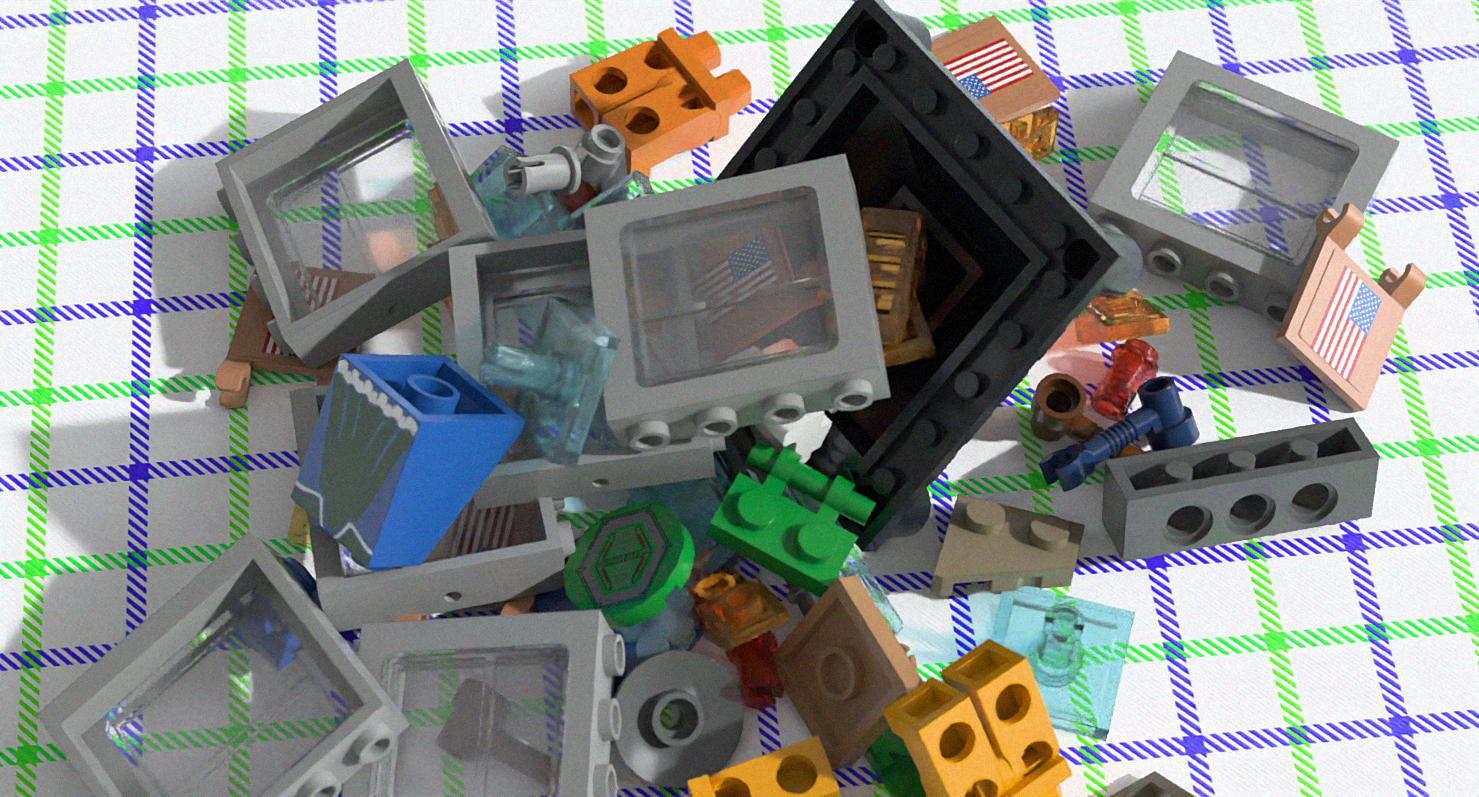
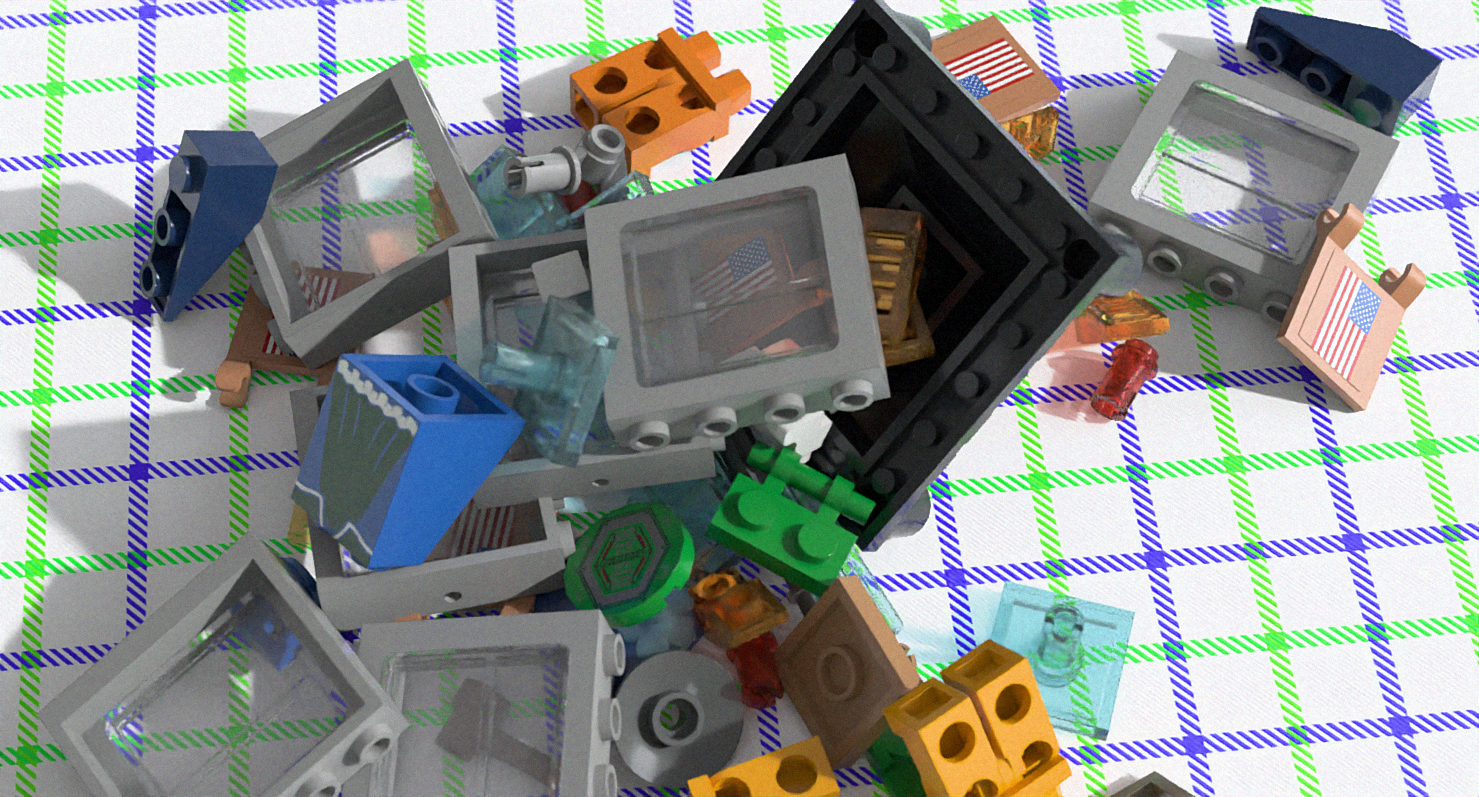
(210, 207): none -> dark blue slope
(560, 276): none -> white sticker
(1005, 548): dark tan wing -> none
(1059, 412): reddish brown brick -> none
(1159, 418): dark blue brick -> none
(1239, 489): dark grey brick -> none
(1352, 65): none -> dark blue slope

